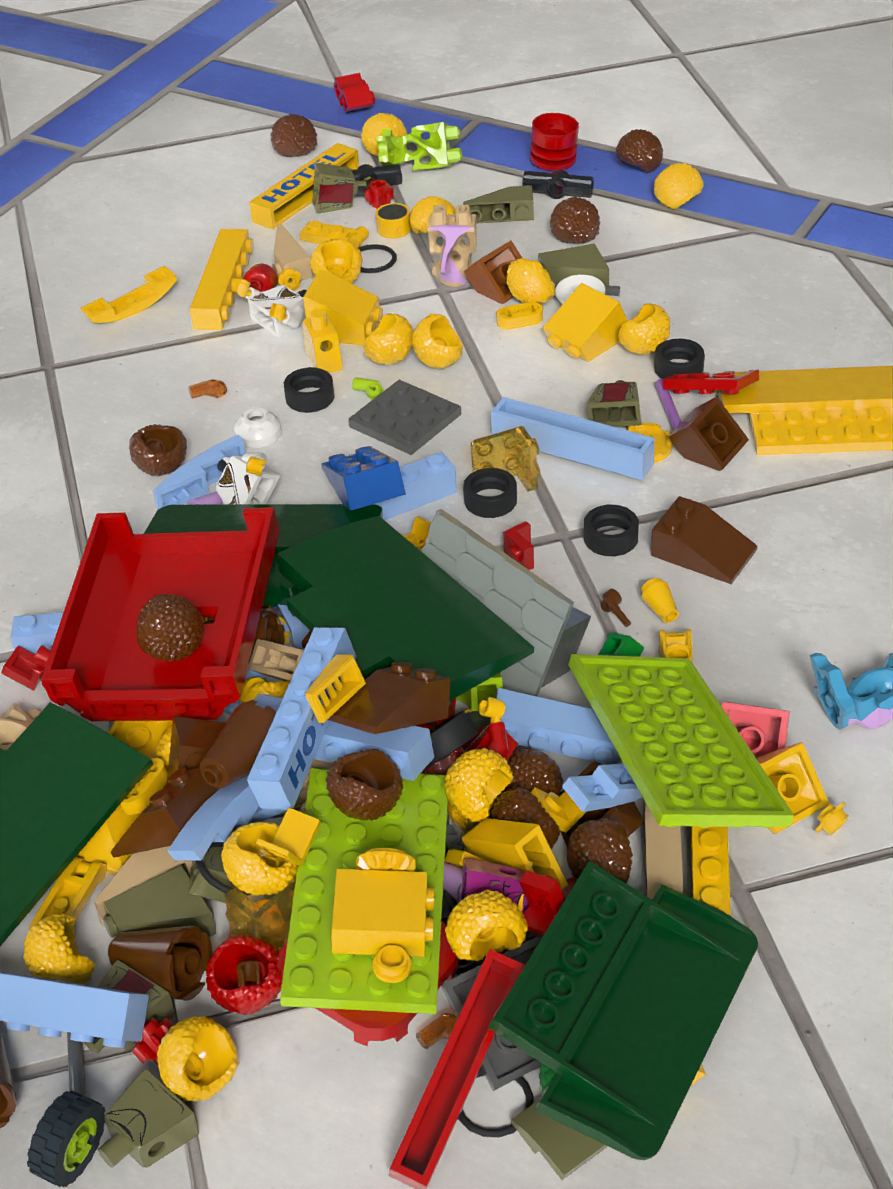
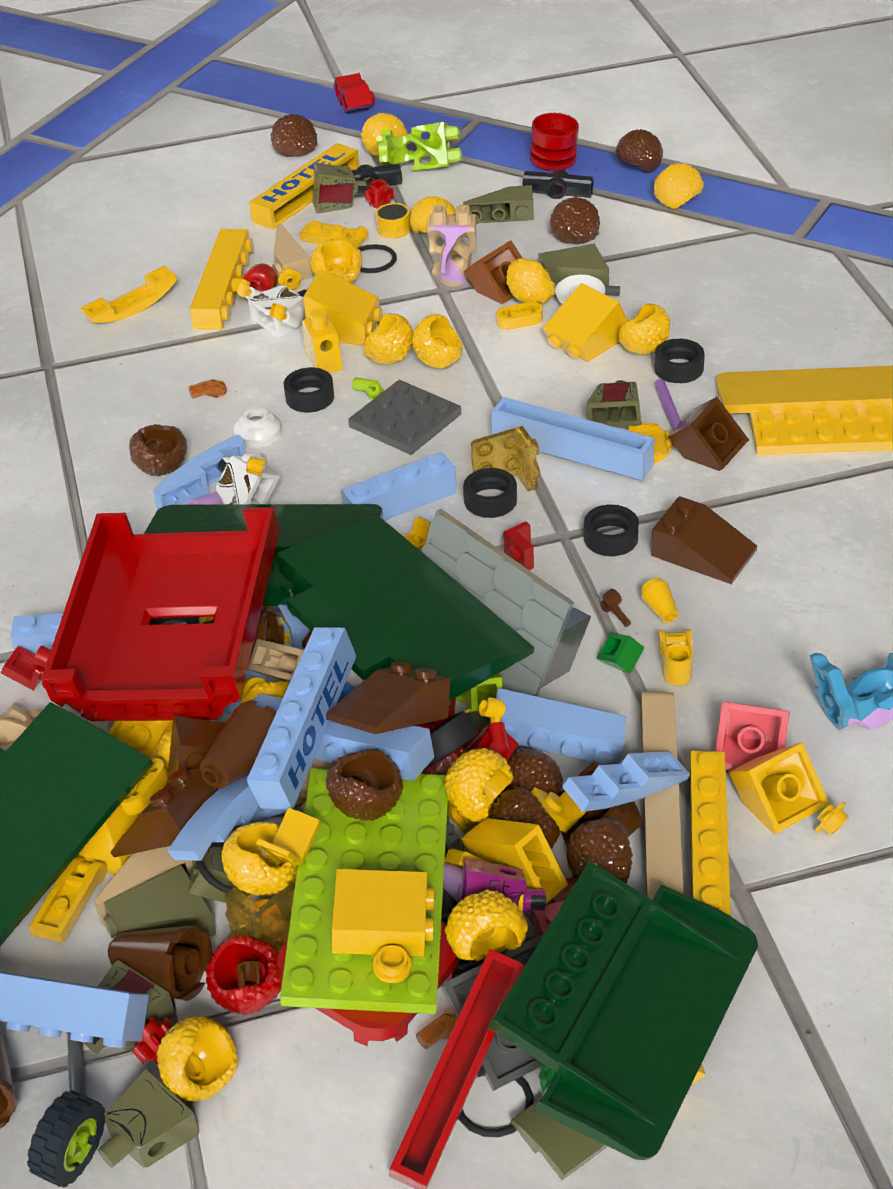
(53, 951): yellow hair -> none
(169, 627): reddish brown hair -> none
(351, 682): yellow slope -> none
(364, 477): blue slope -> none
(386, 860): yellow gear -> none
(544, 900): red bracket -> none
(679, 743): lime plate -> none
(706, 385): red wing -> none

